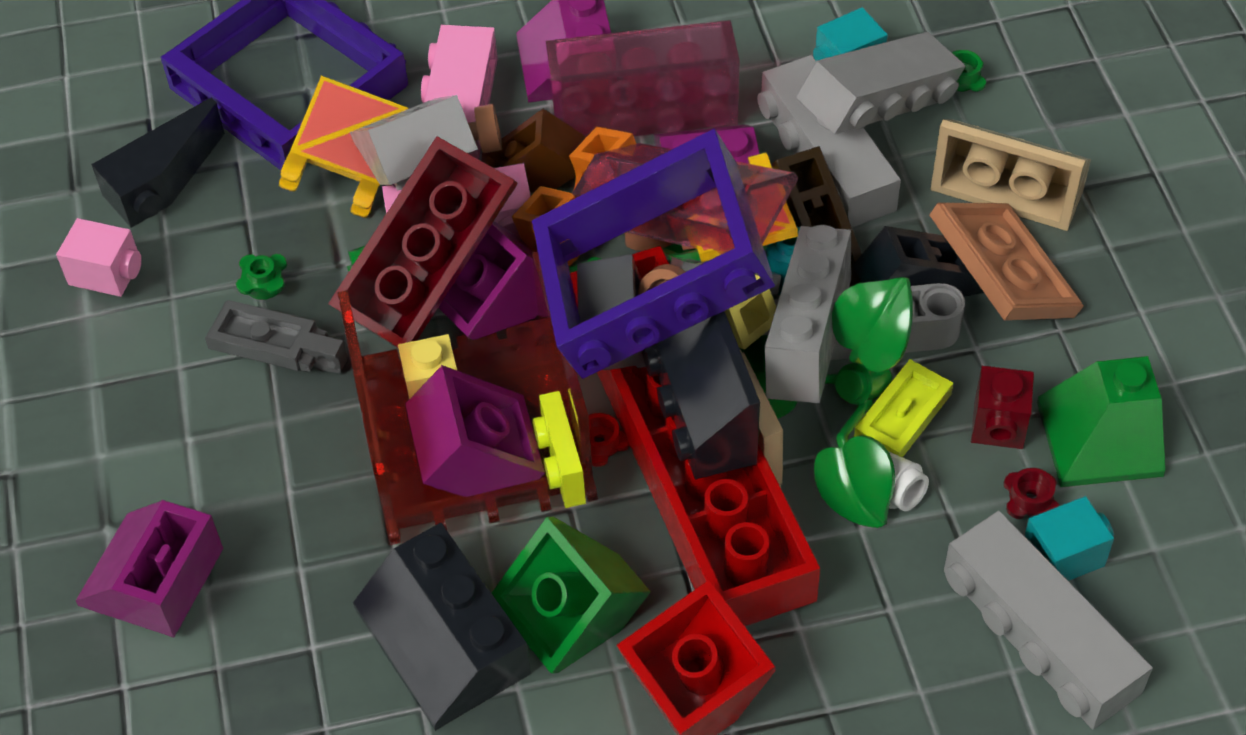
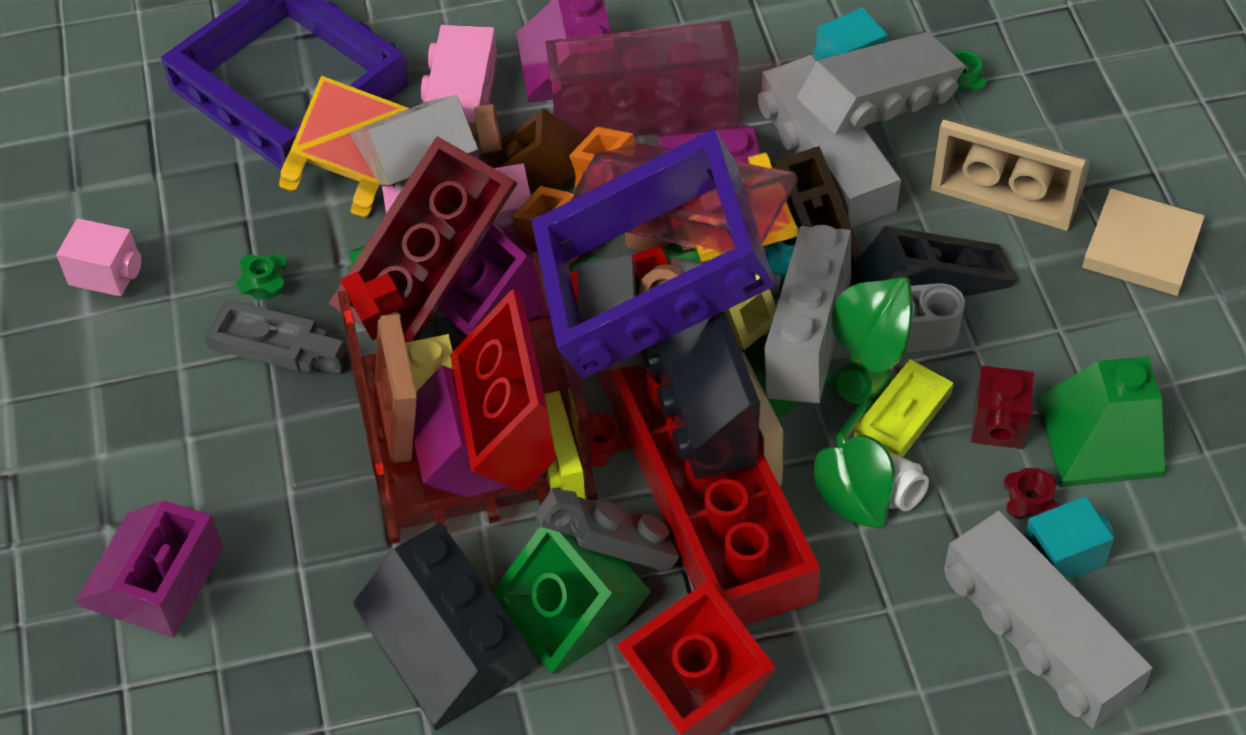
(158, 165): black slope -> none
(372, 299): none -> red tile
(395, 388): none -> nougat tile
(503, 398): none -> red slope
(609, 529): none -> dark grey hinge
(1006, 261): nougat tile -> none
(1143, 242): none -> tan tile

